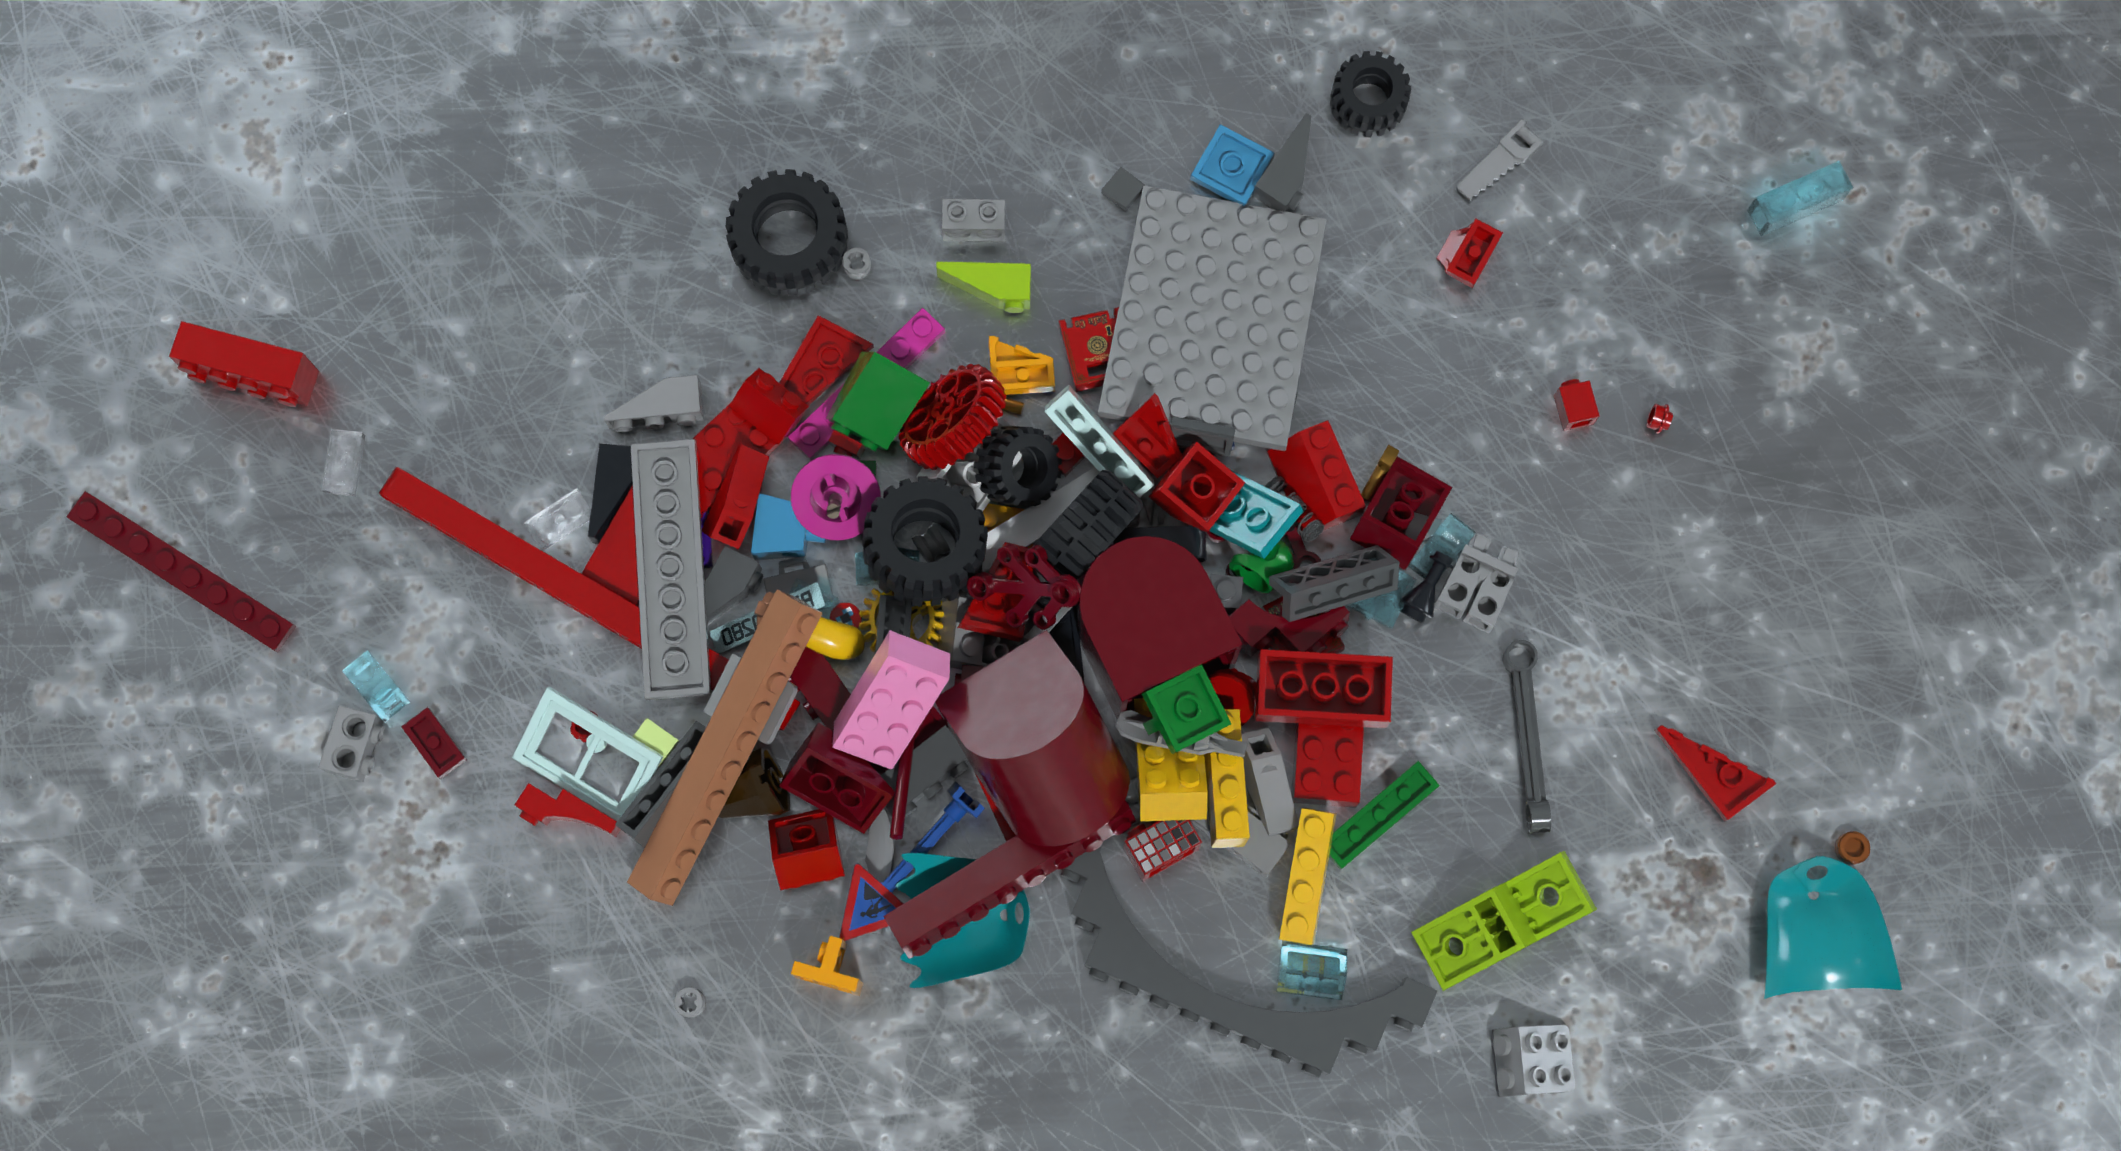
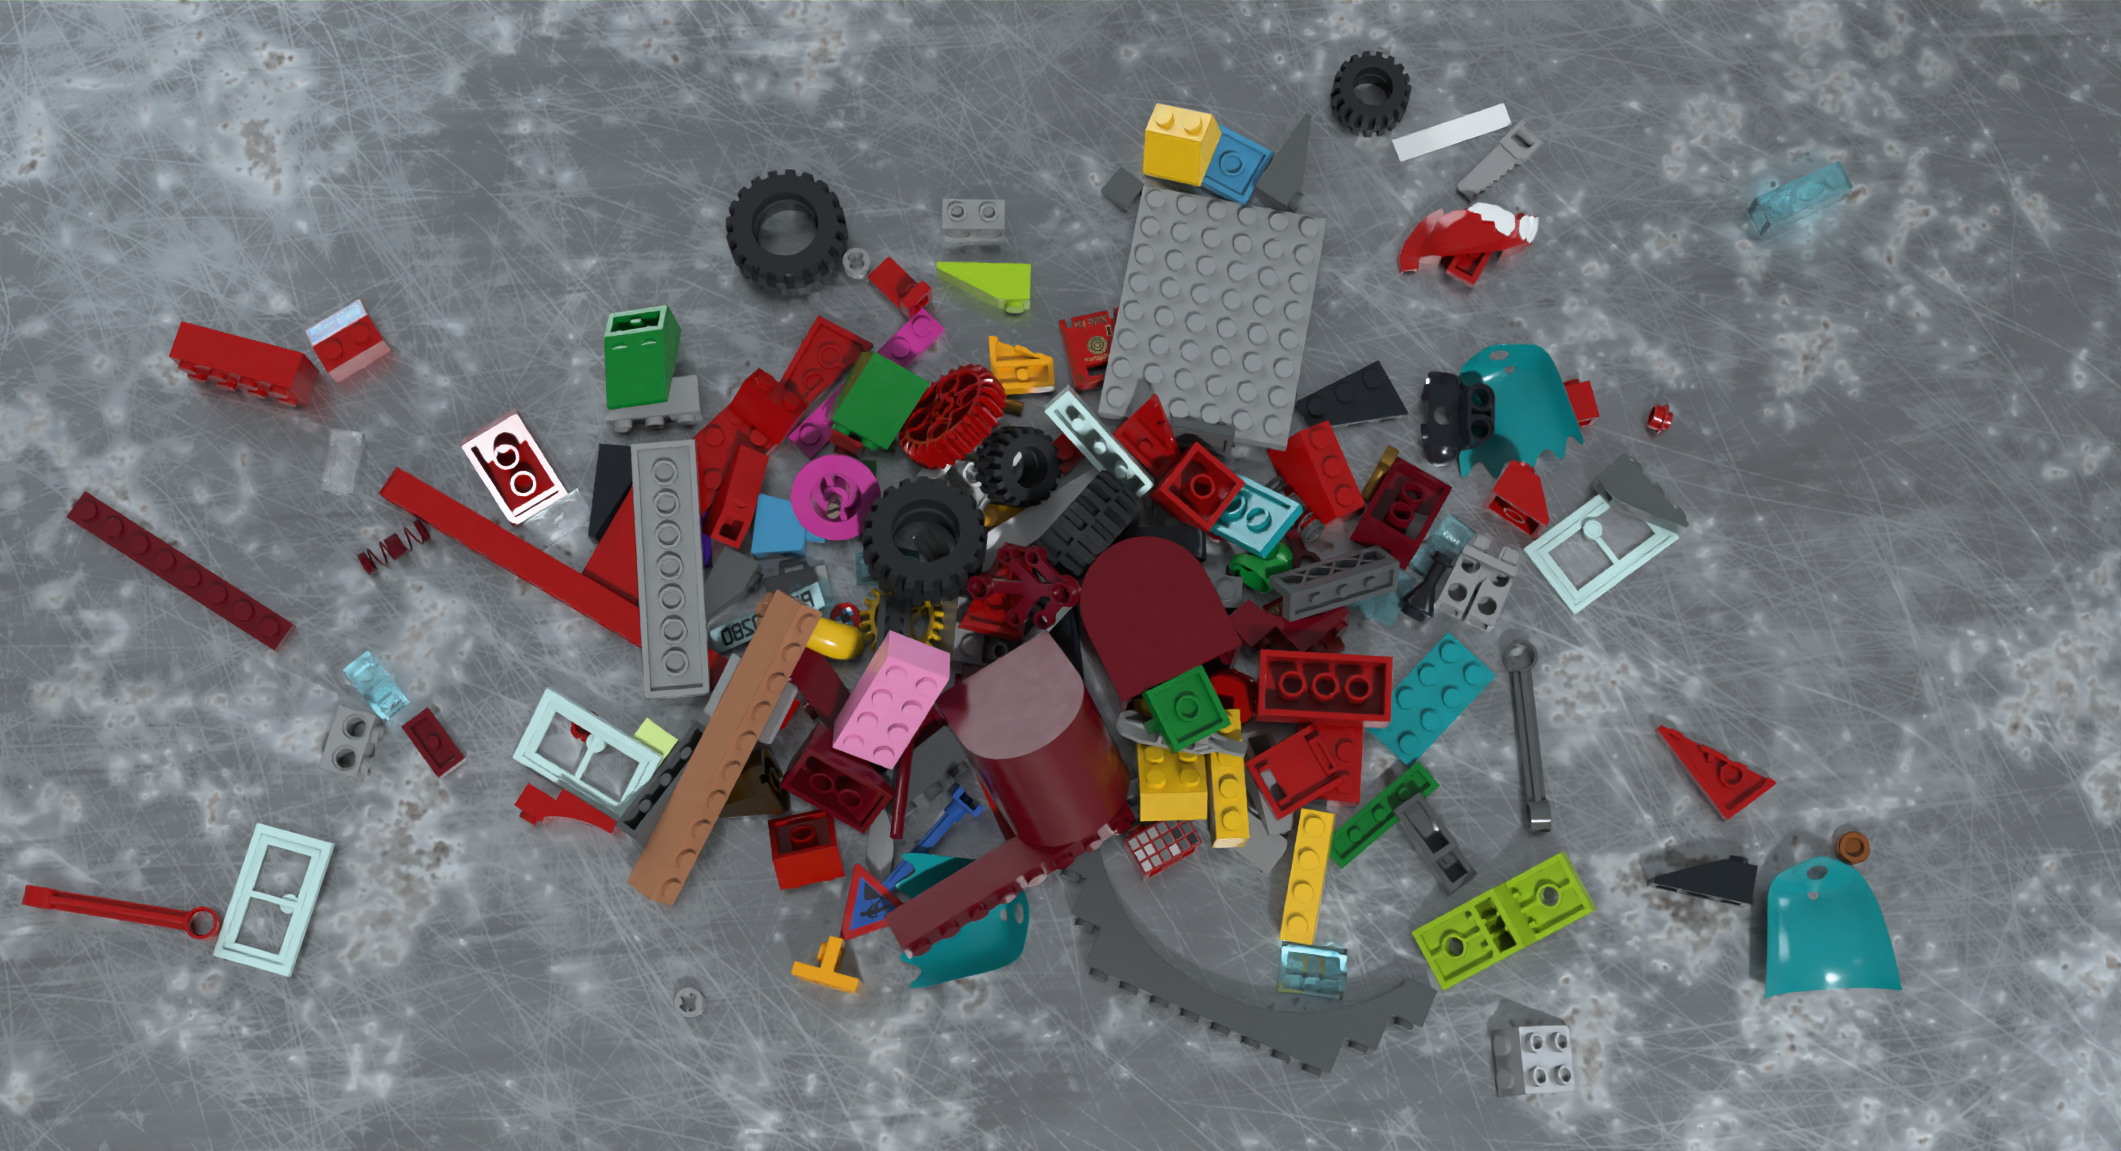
(119, 910): none -> red piece
(299, 907): none -> light aqua door
(347, 341): none -> red slope
(394, 548): none -> dark red piece
(513, 467): none -> slope
(640, 356): none -> green slope
(900, 287): none -> red bracket
(1179, 144): none -> yellow slope
(1298, 769): none -> red container
(1353, 399): none -> black wing
(1431, 699): none -> teal plate
(1434, 844): none -> dark grey slope
(1445, 442): none -> black piece
(1451, 132): none -> white sticker
(1466, 231): none -> red animal
(1520, 499): none -> red slope
(1529, 407): none -> teal piece
(1594, 551): none -> door
(1631, 492): none -> dark grey slope
(1721, 881): none -> black slope

